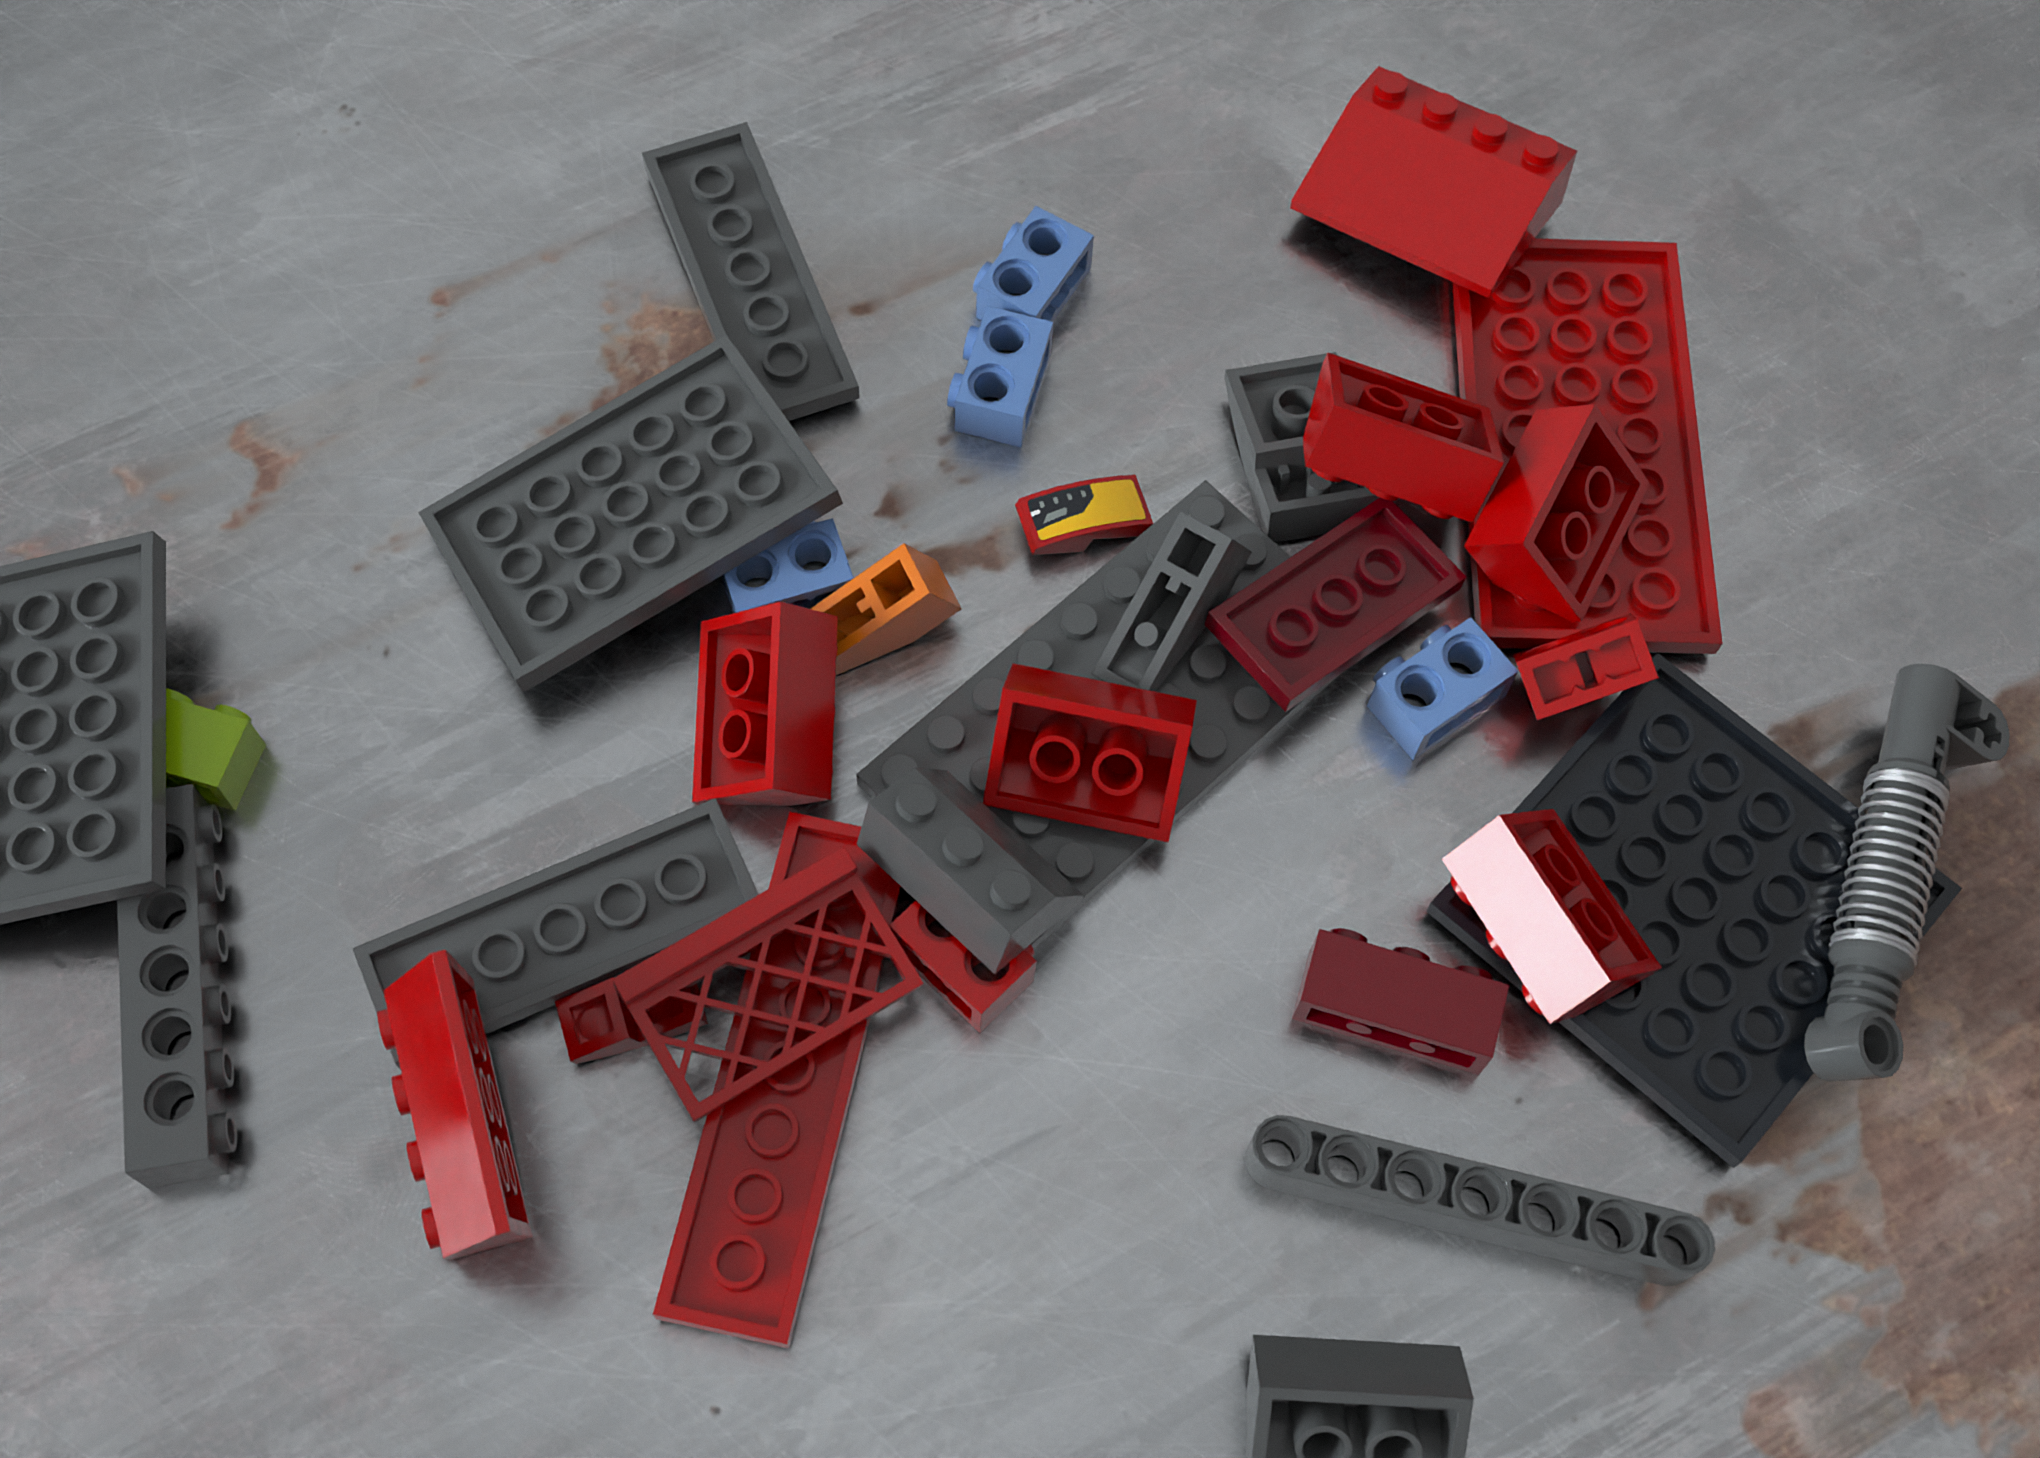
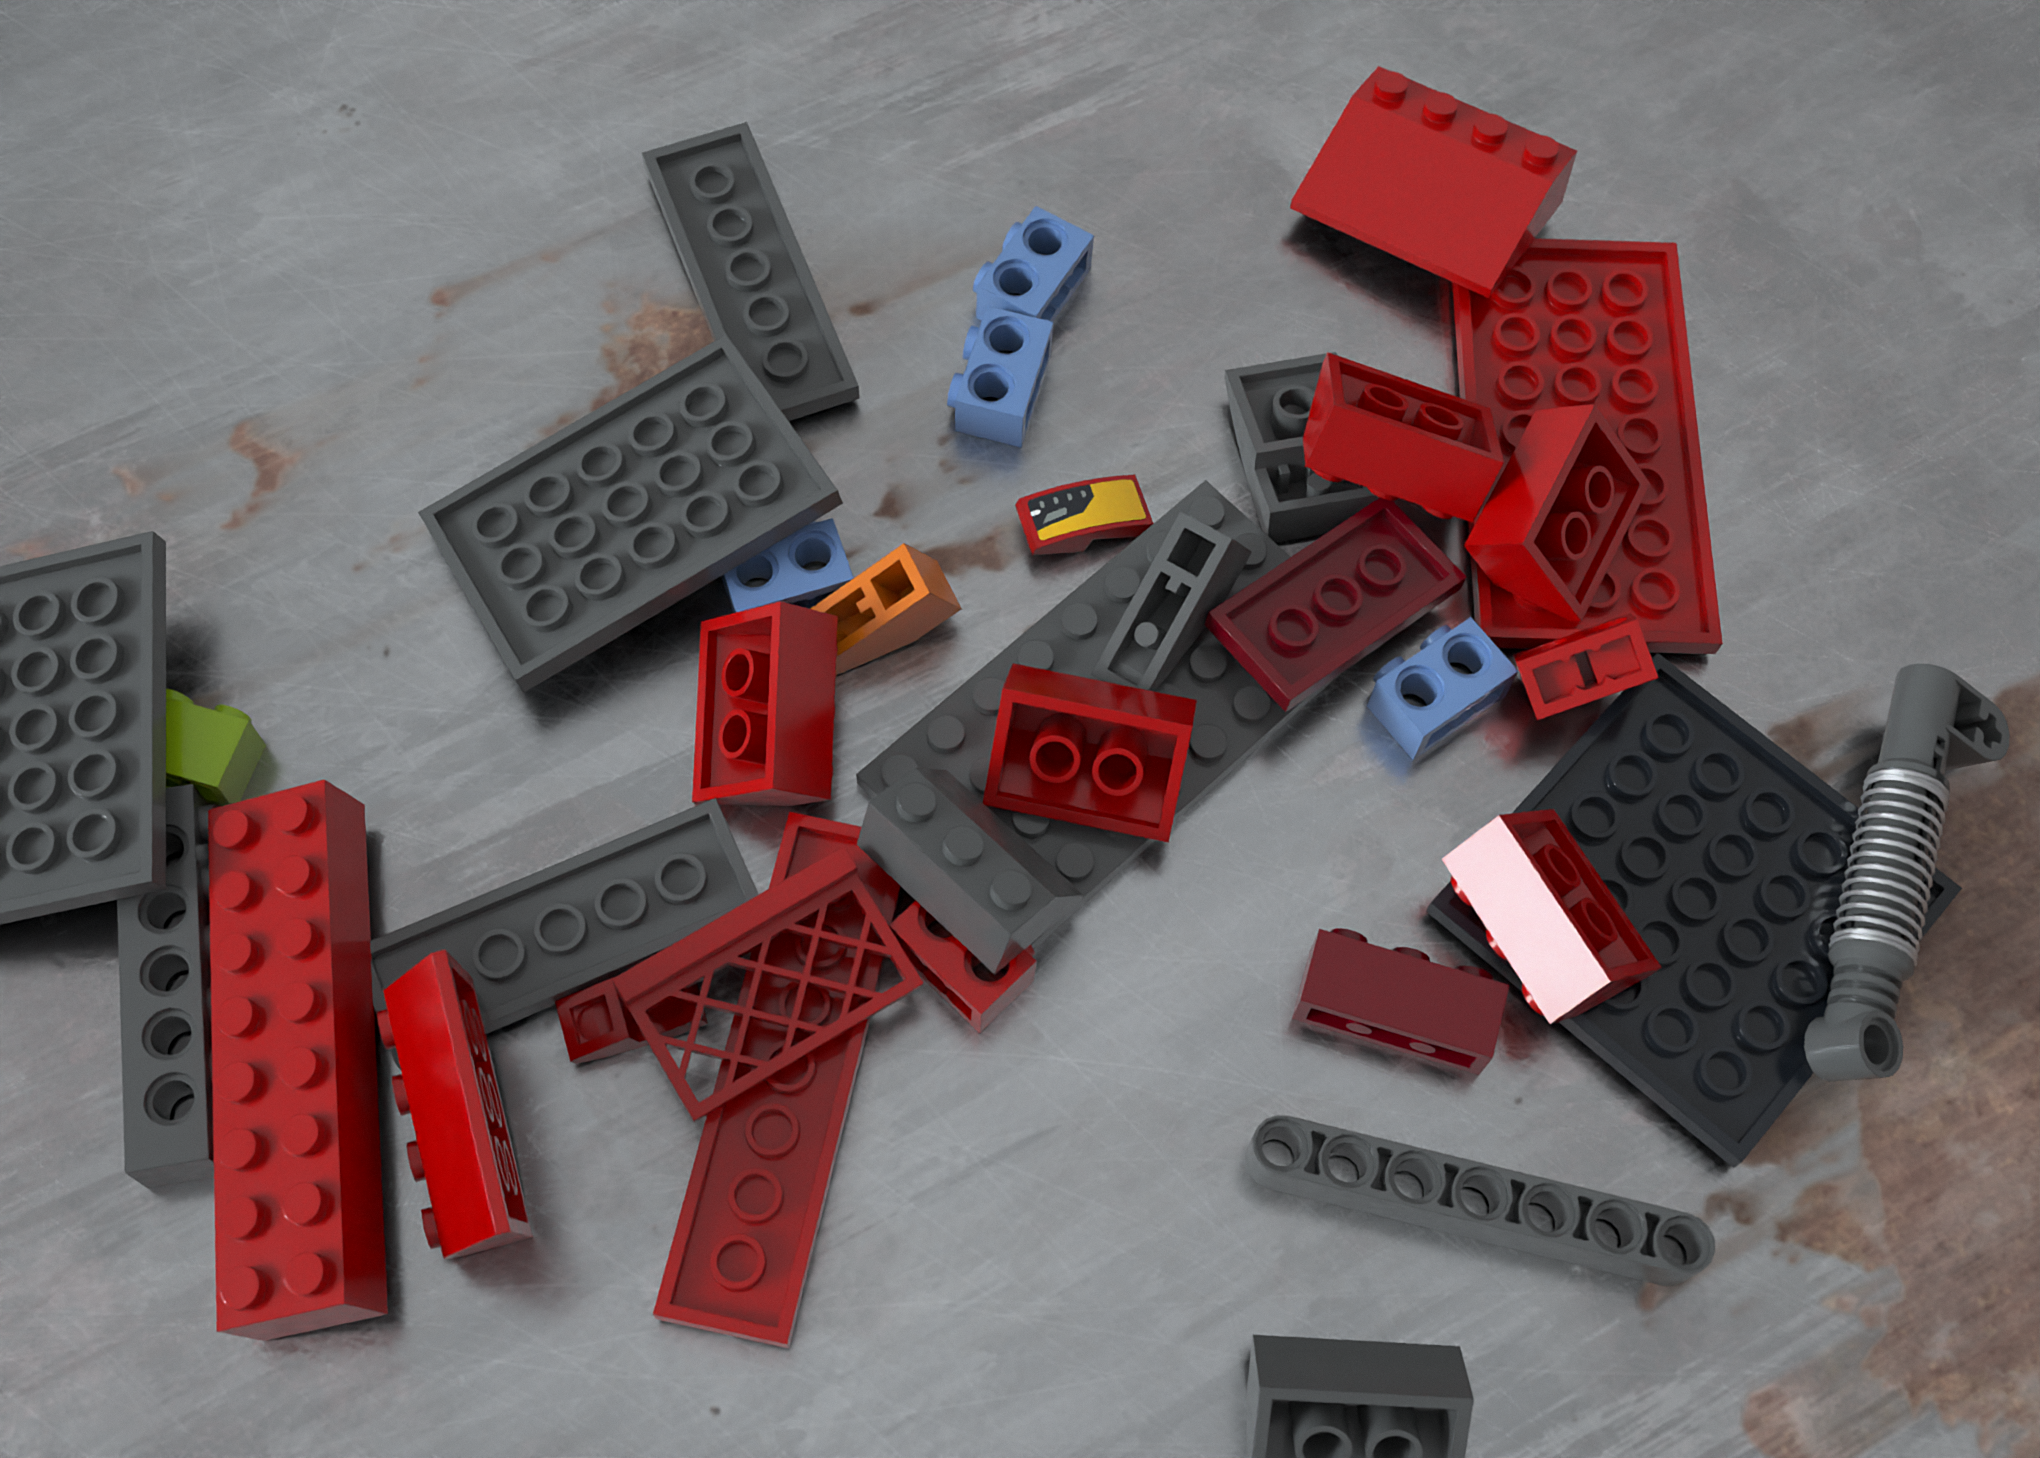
(294, 1066): none -> red brick

